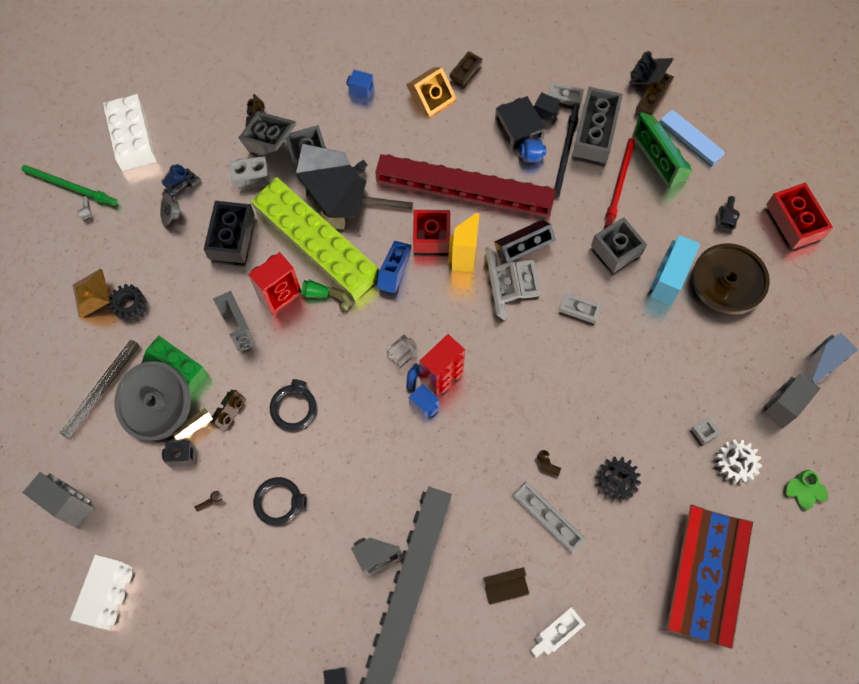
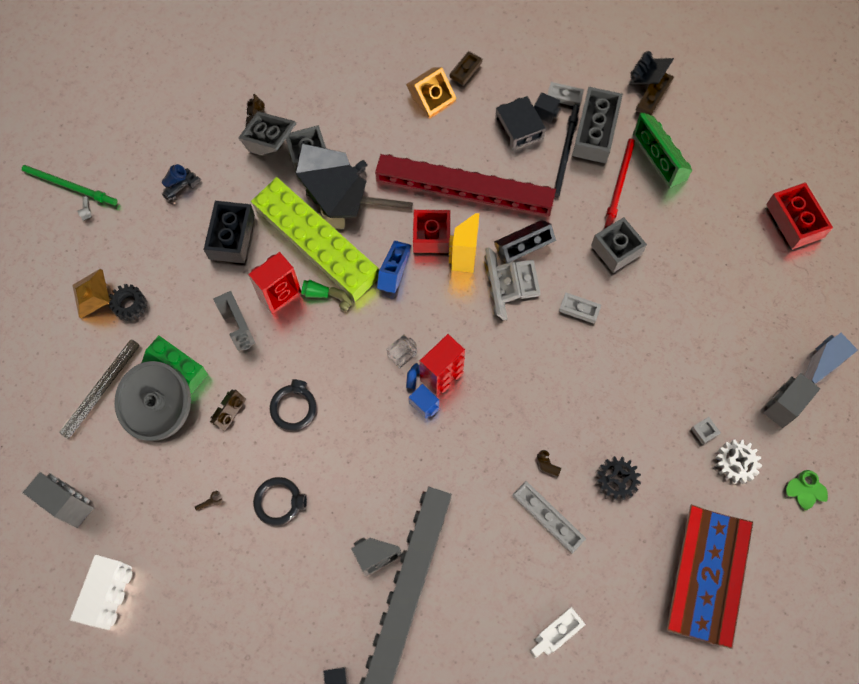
(129, 132): white brick -> none
(168, 210): dark grey piece -> none
(186, 457): black brick -> none
(199, 420): plate -> none
(249, 175): light grey brick -> none
(360, 83): blue brick -> none
(505, 586): dark brown panel -> none
(532, 150): blue head -> none
(674, 269): medium azure brick -> none
(692, 137): light blue tile -> none
(728, 215): black piece -> none
(730, 278): dark brown dish -> none

